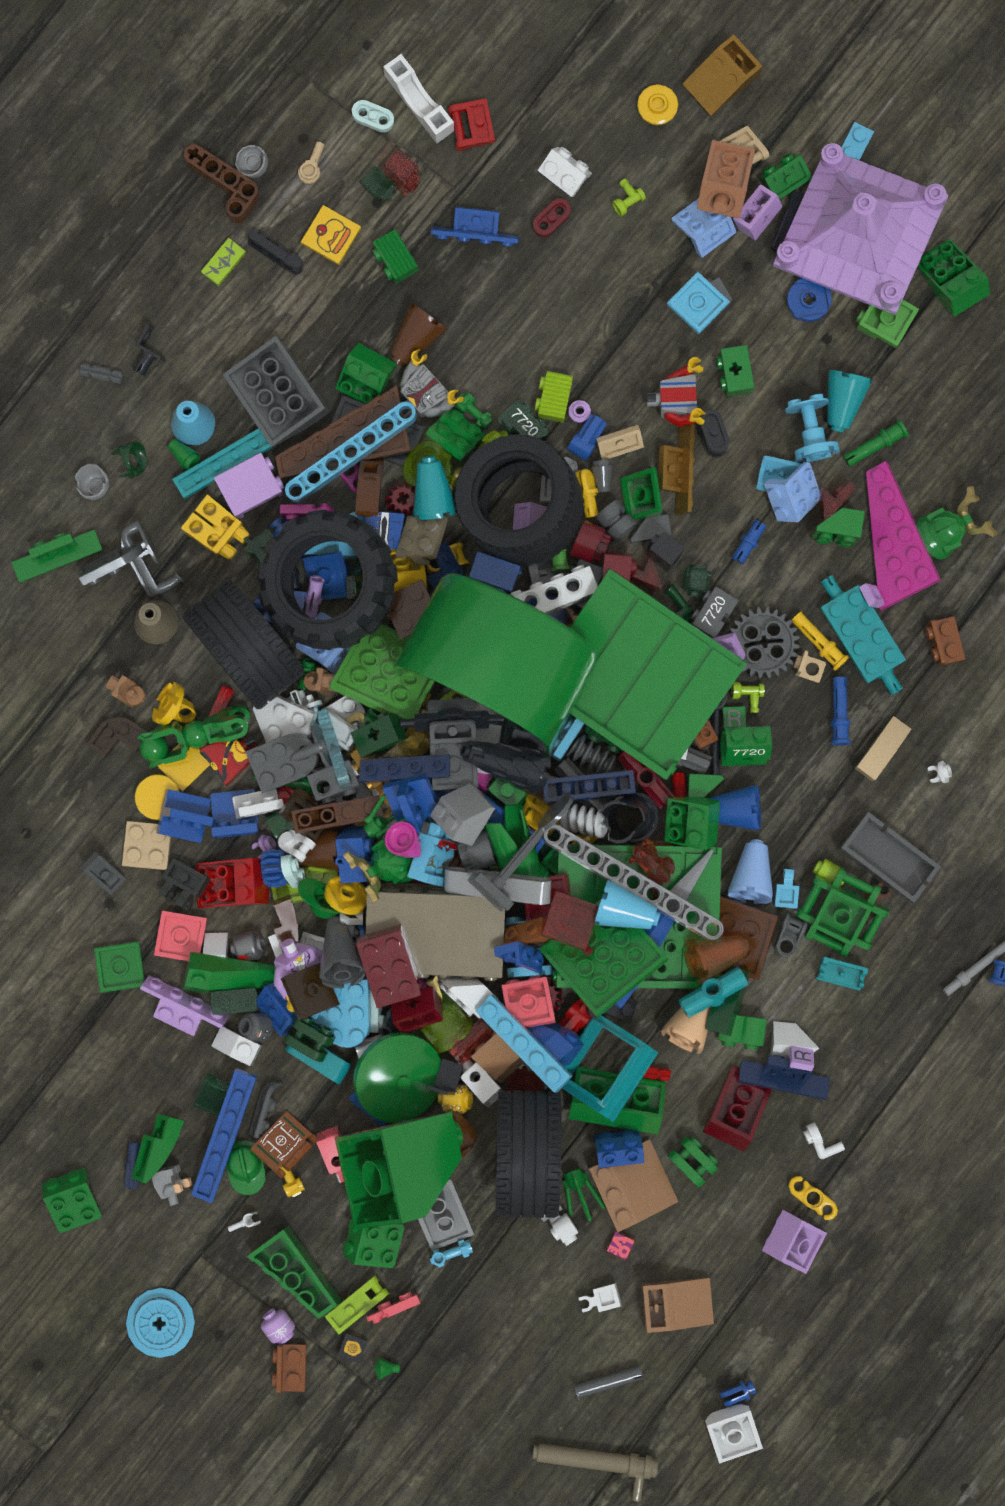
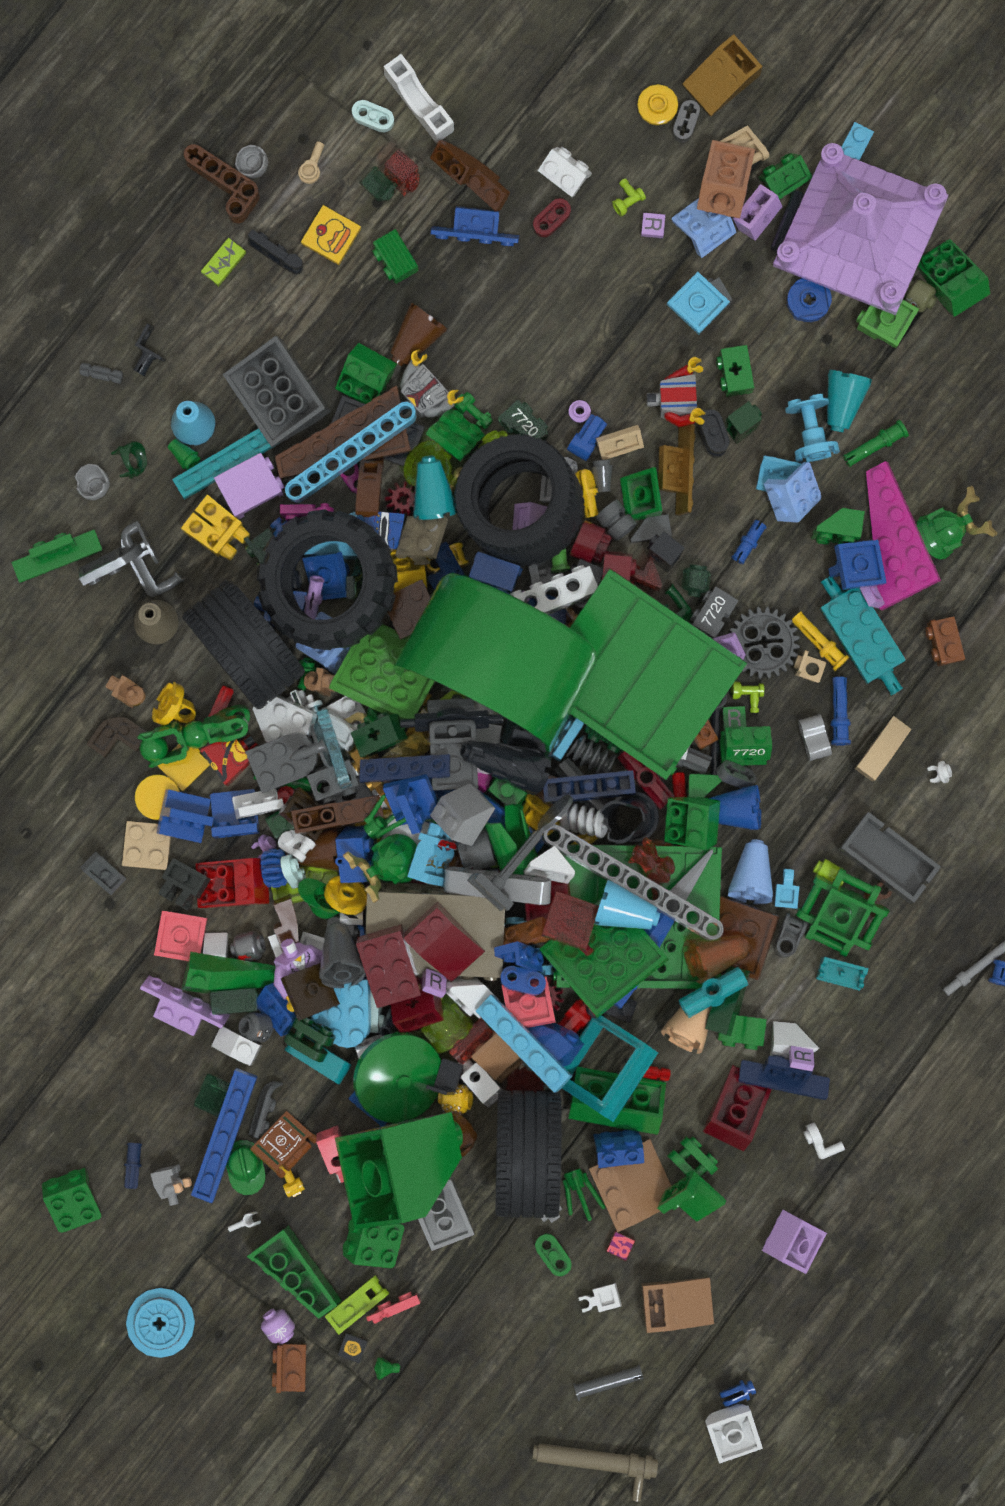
(119, 967): green tile -> none
(156, 1147): green slope -> none
(403, 840): dark pink piece -> none
(434, 983): none -> lavender tile
(438, 1257): medium azure bar -> none
(443, 942): none -> dark red slope
(470, 171): none -> reddish brown slope
(479, 124): red plate -> none
(523, 979): none -> blue plate
(552, 866): none -> white slope
(553, 1254): none -> green plate
(555, 396): lime brick -> none
(564, 1229): white plate -> none
(653, 225): none -> lavender tile
(681, 119): none -> flat silver beam
(692, 1196): none -> green bracket
(736, 774): none -> flat silver beam
(743, 422): none -> dark green brick
(802, 1196): yellow piece -> none
(814, 737): none -> light grey axle
(830, 504): clear red slope -> none
(859, 565): none -> blue bracket
(921, 295): none -> olive head

